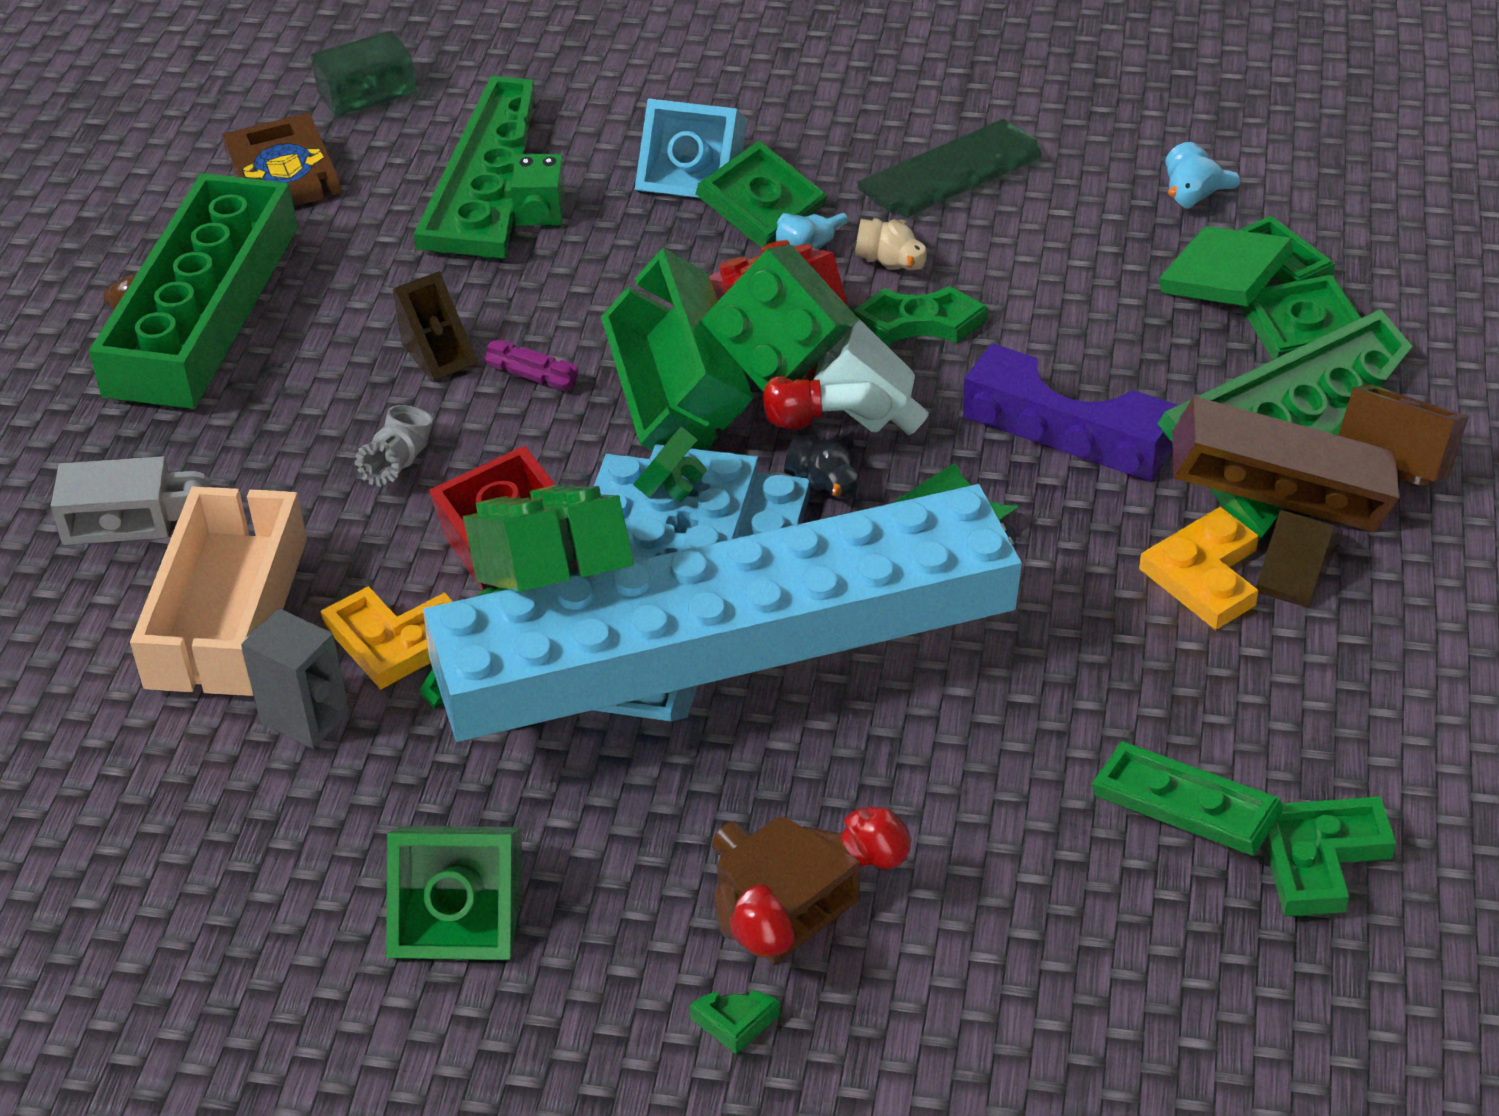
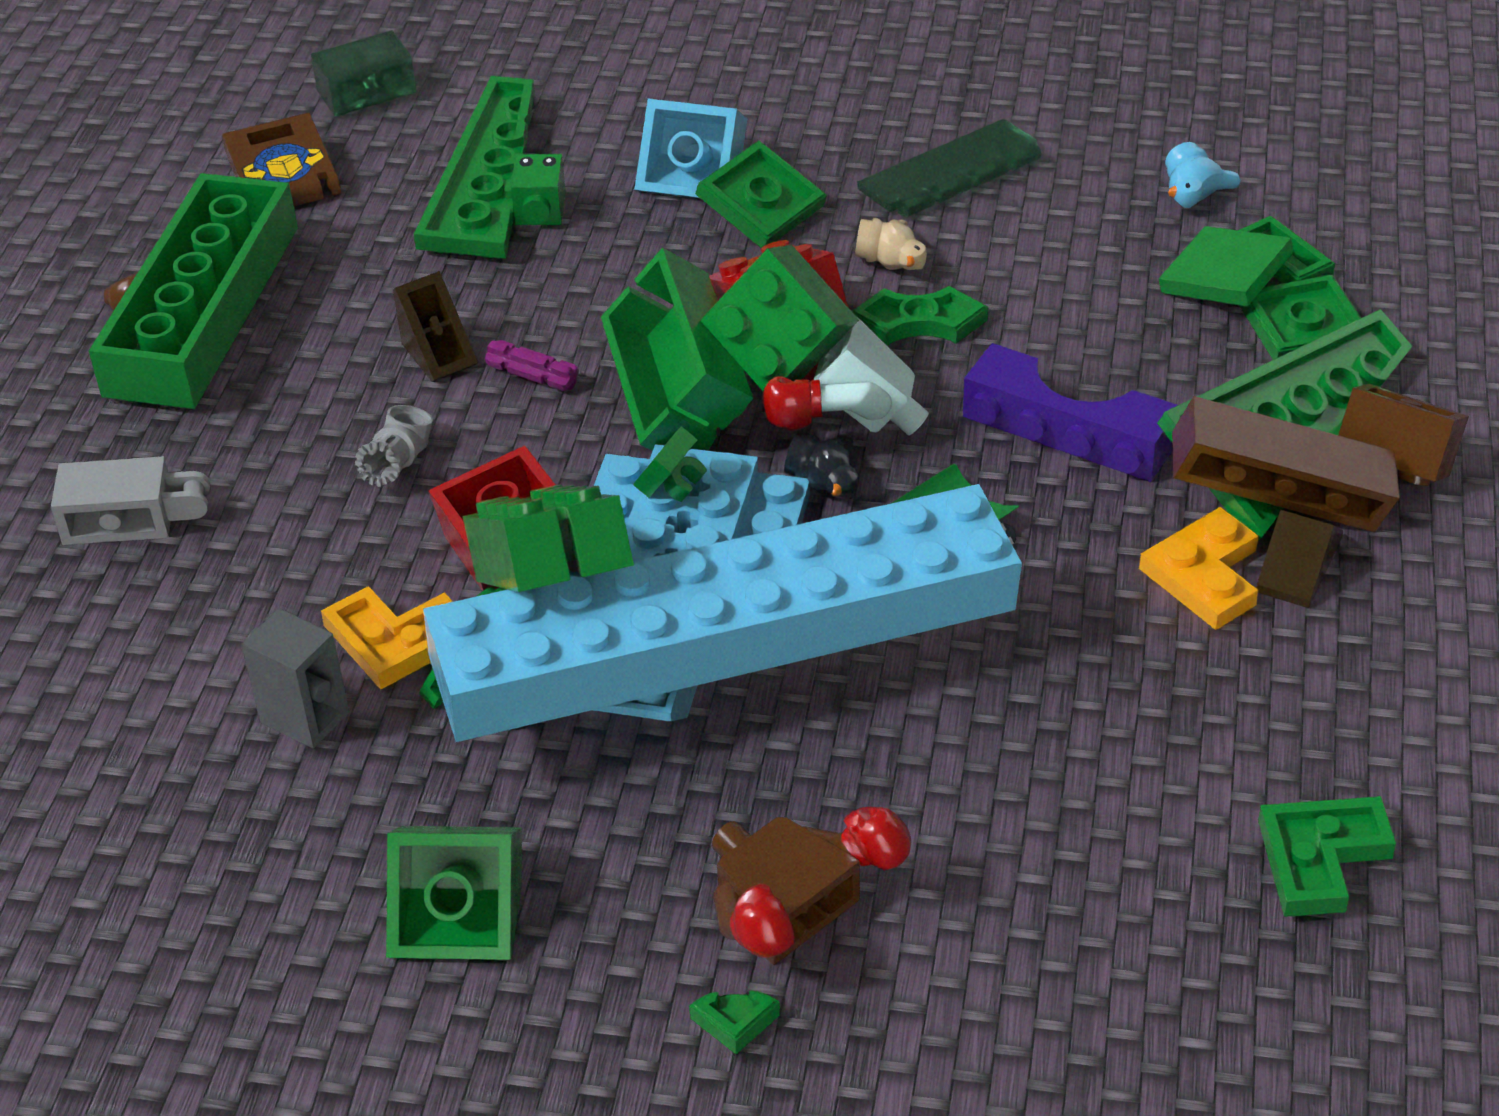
(217, 589): light nougat piece -> none
(809, 229): medium azure piece -> none
(1188, 798): green tile -> none

